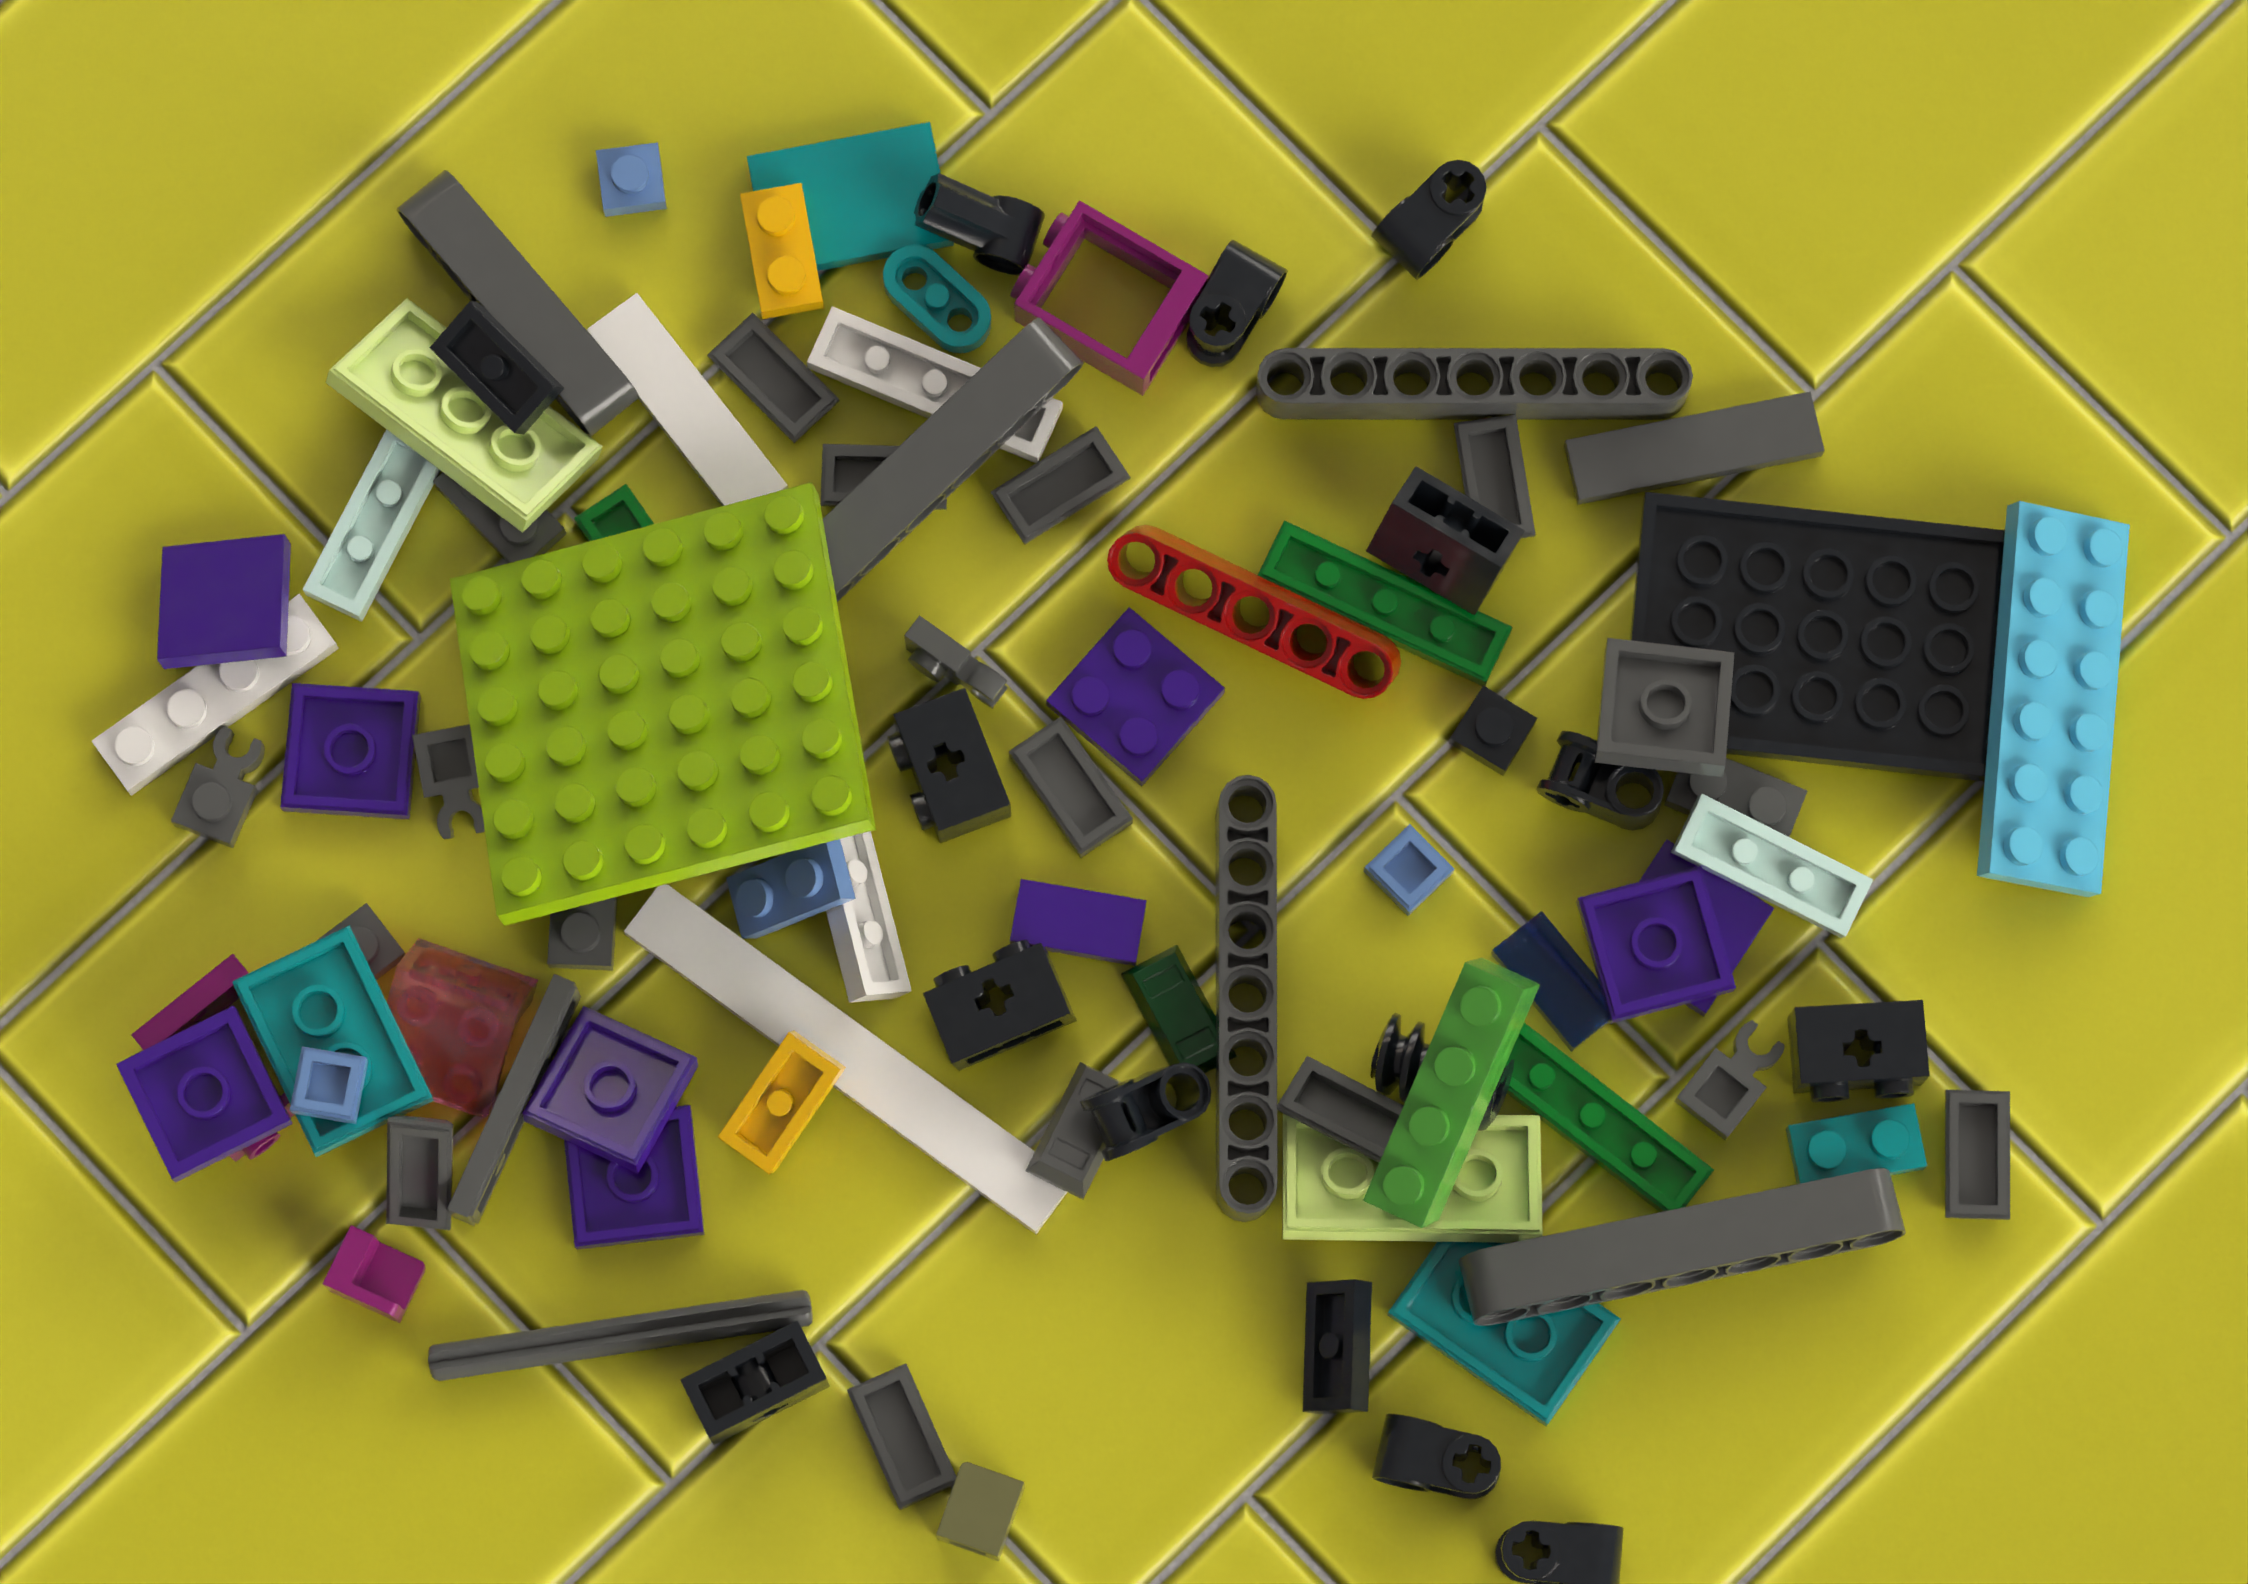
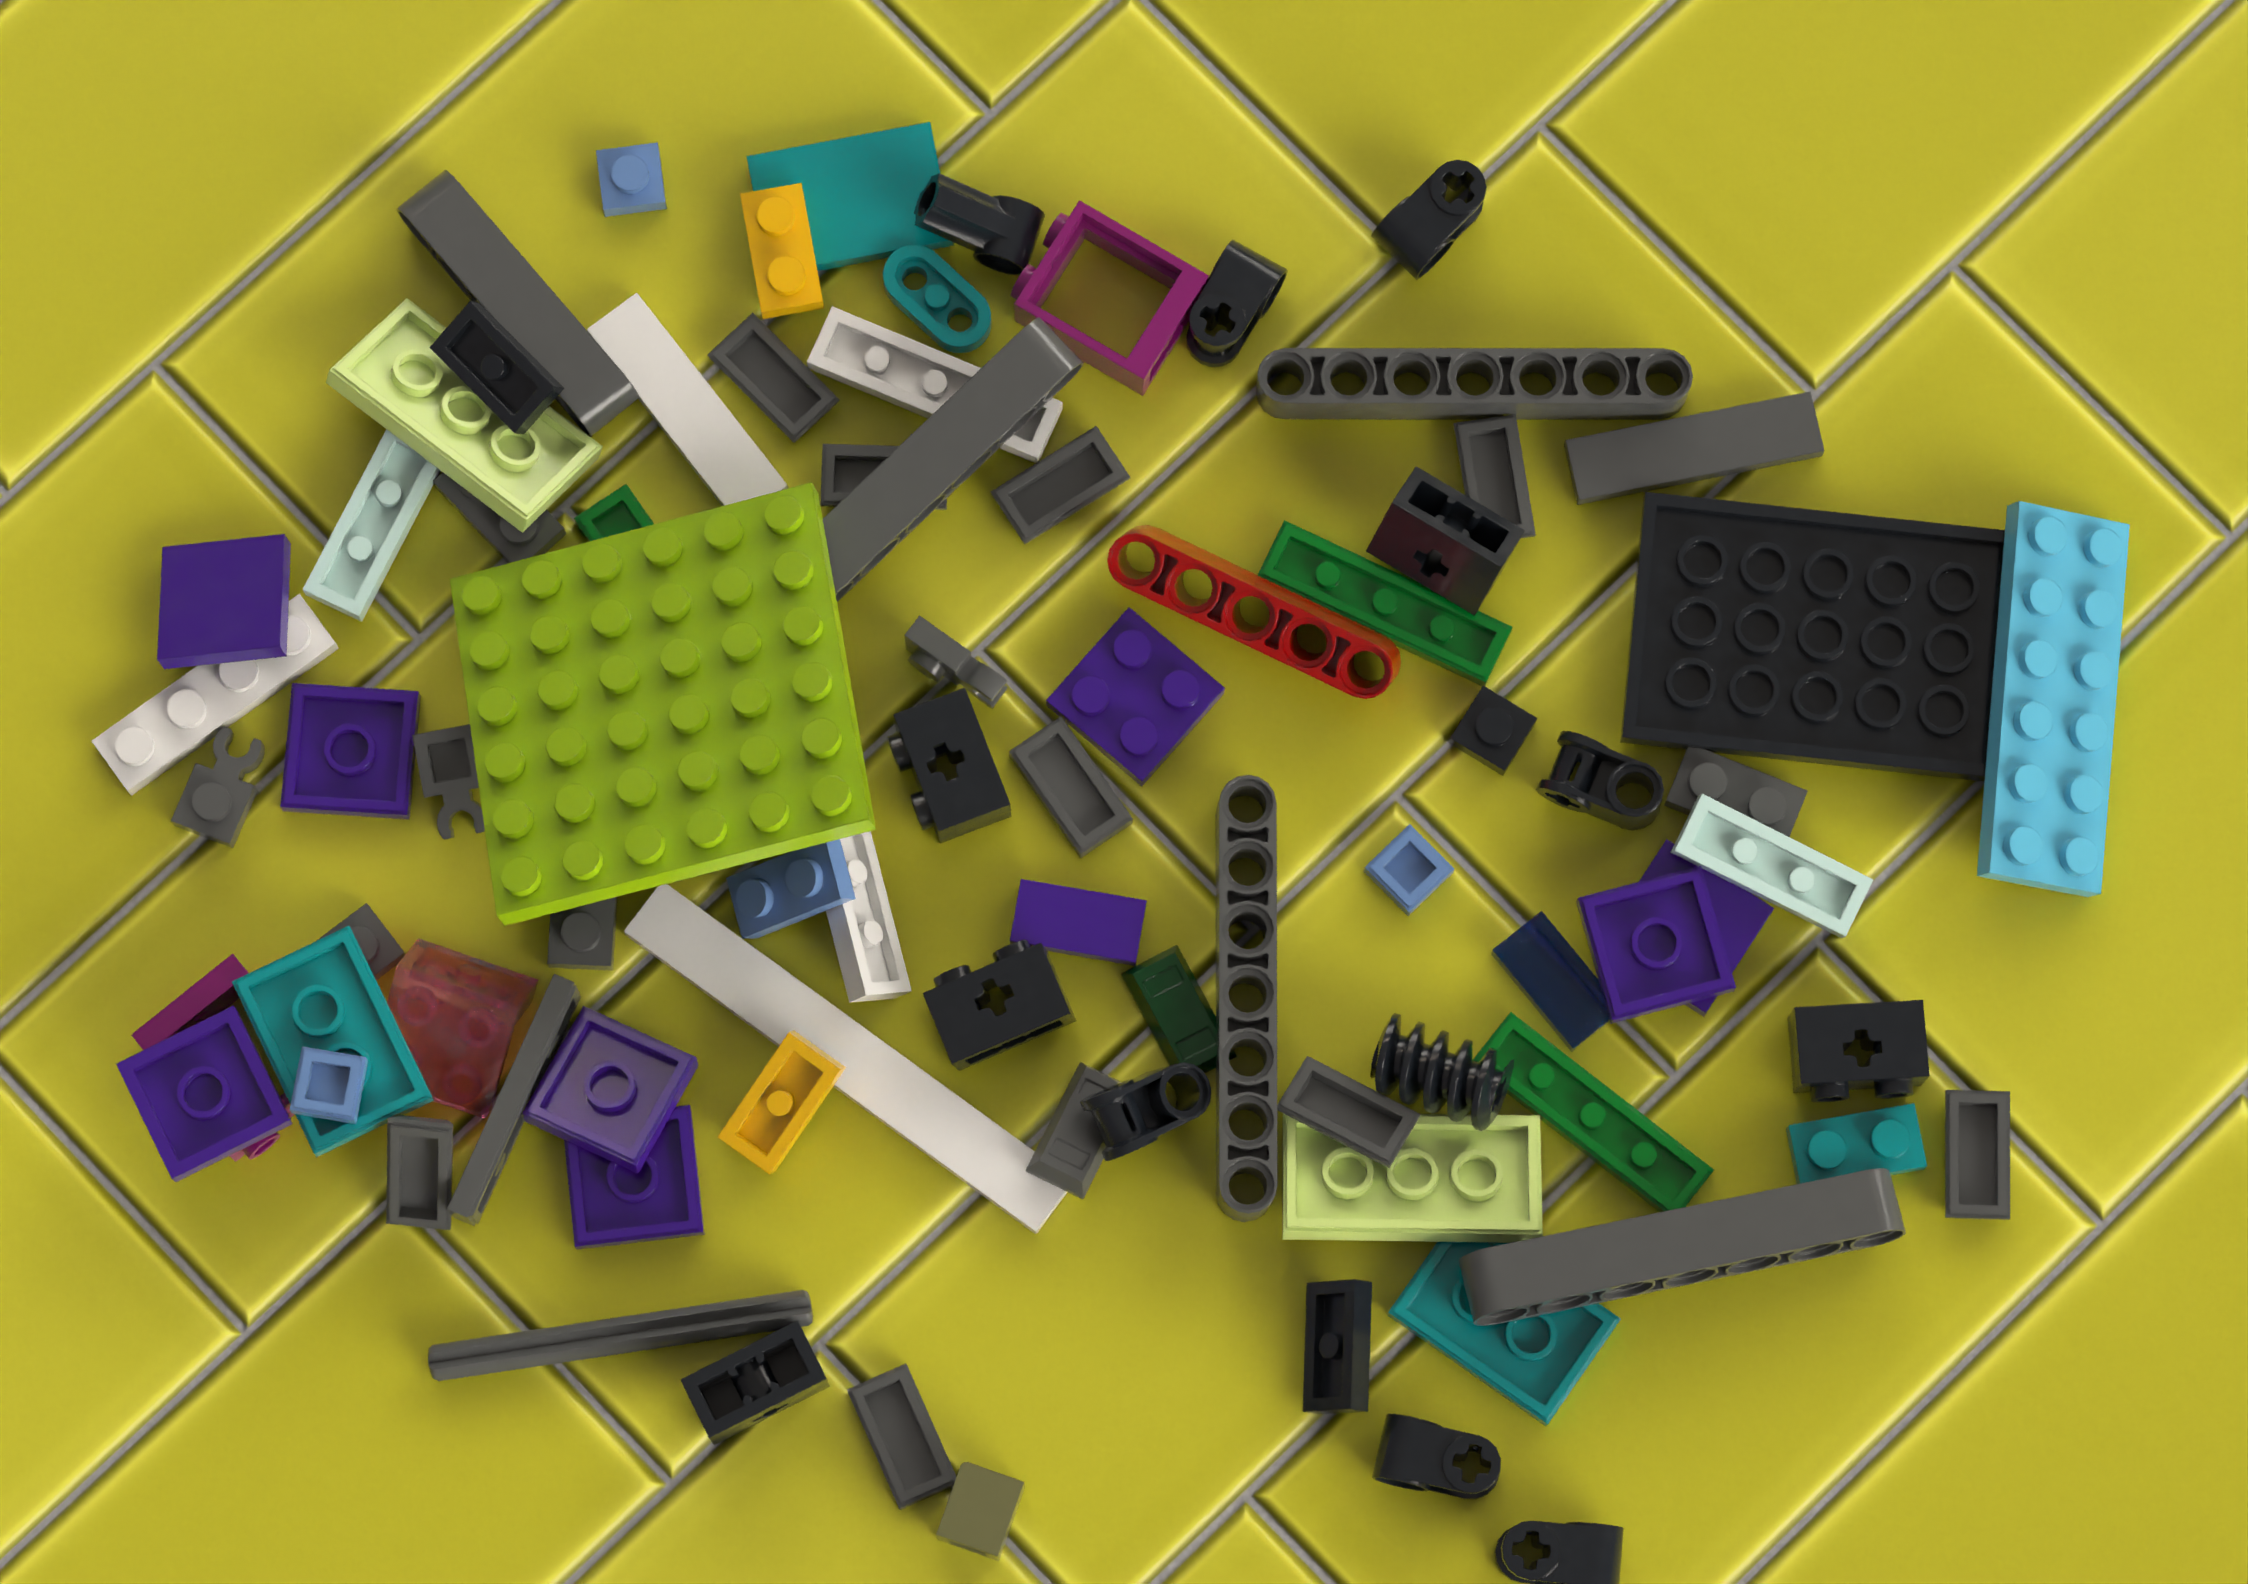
(374, 1274): magenta panel -> none
(1451, 1092): bright green brick -> none
(1664, 707): dark grey plate -> none
(1725, 1087): dark grey plate -> none

